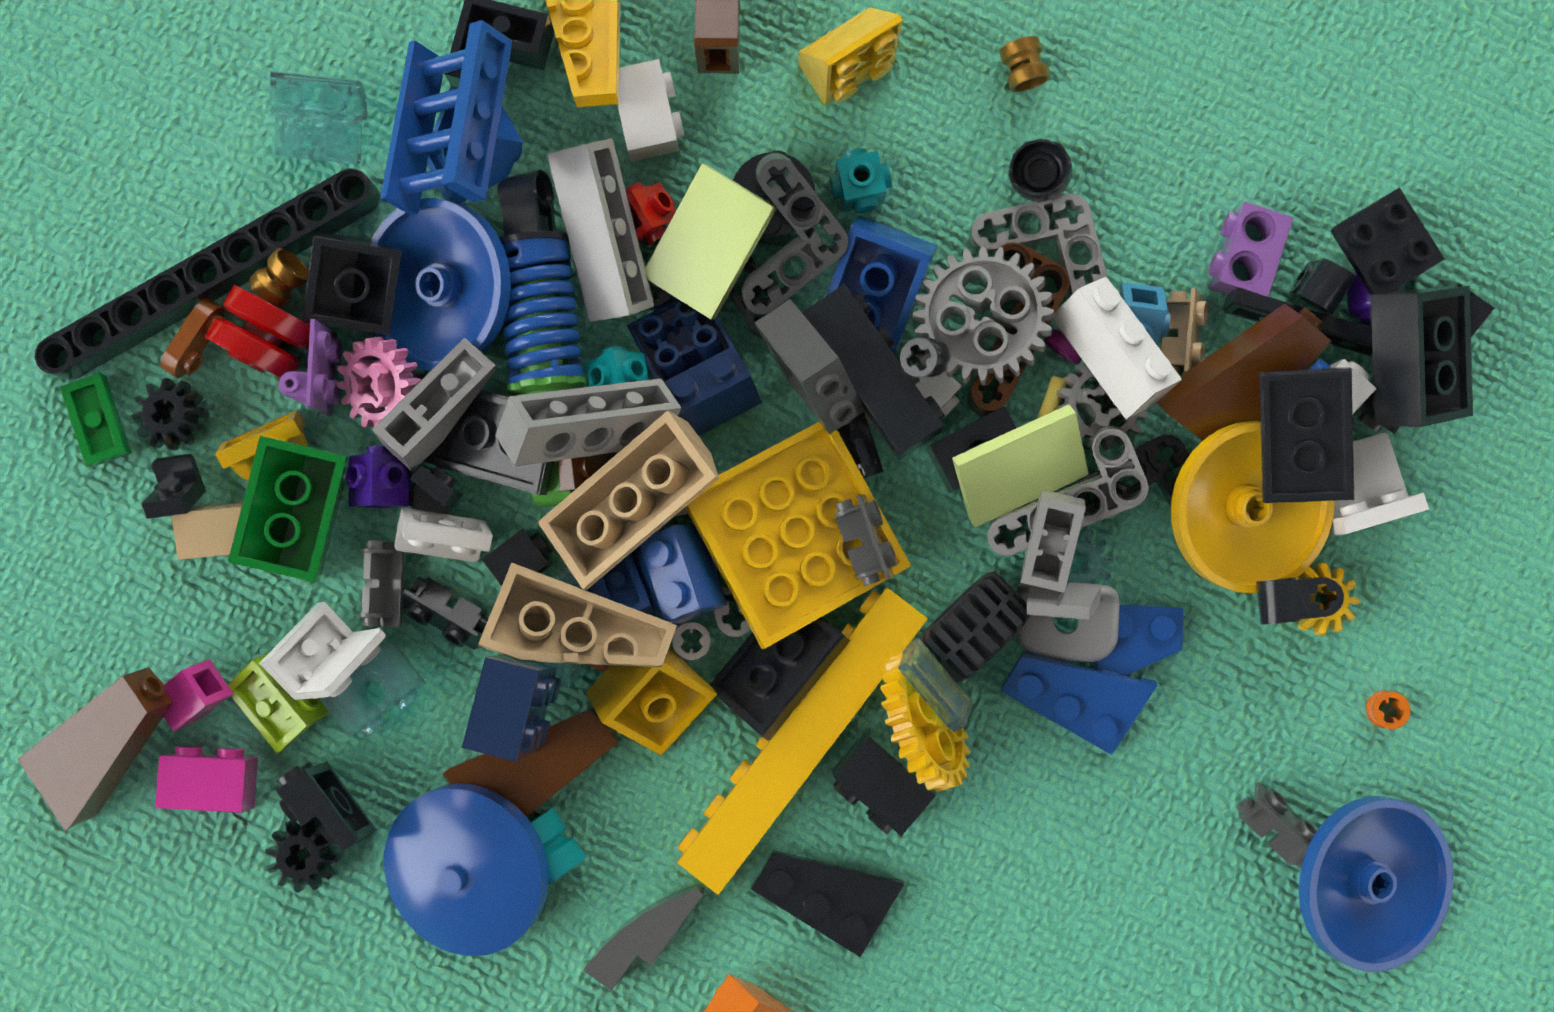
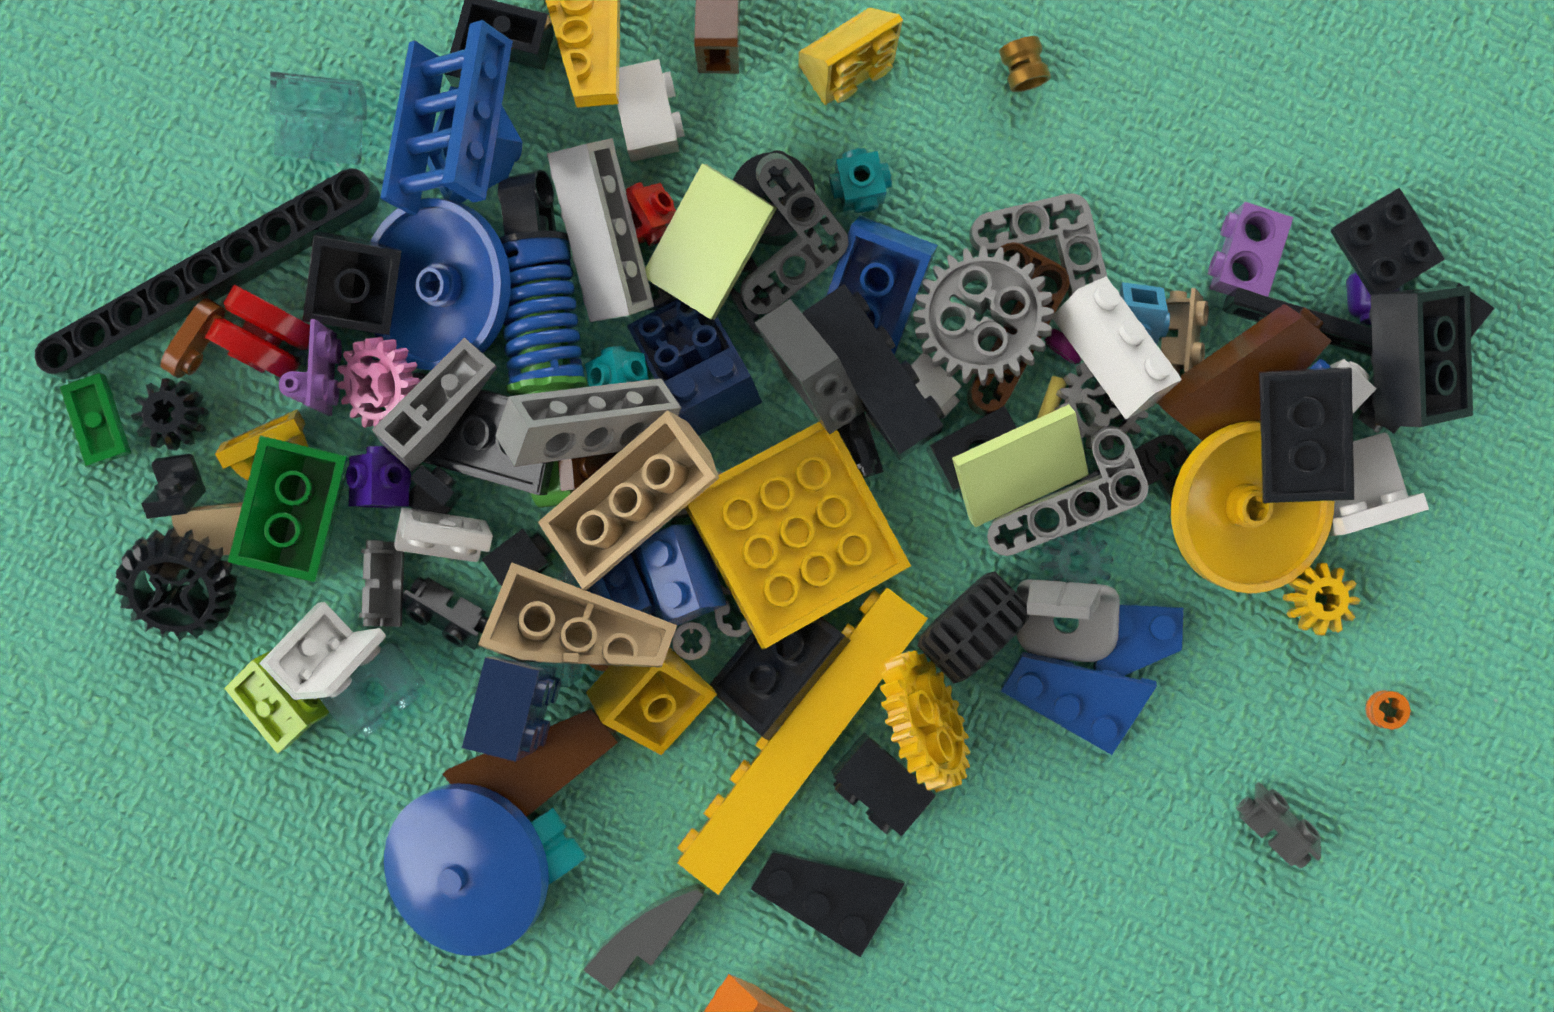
(95, 747): slope -> none
(174, 562): none -> black gear
(194, 694): dark pink brick -> none
(206, 780): dark pink brick -> none
(279, 277): pearl gold wheel -> none
(308, 870): black gear -> none
(319, 794): black plate -> none
(873, 554): dark grey hinge -> none
(915, 349): black bush -> none
(935, 685): clear light blue tile -> none
(1040, 170): black hair -> none
(1053, 541): light grey brick -> none
(1290, 599): black piece -> none
(1323, 284): black piece -> none
(1376, 883): blue dish -> none

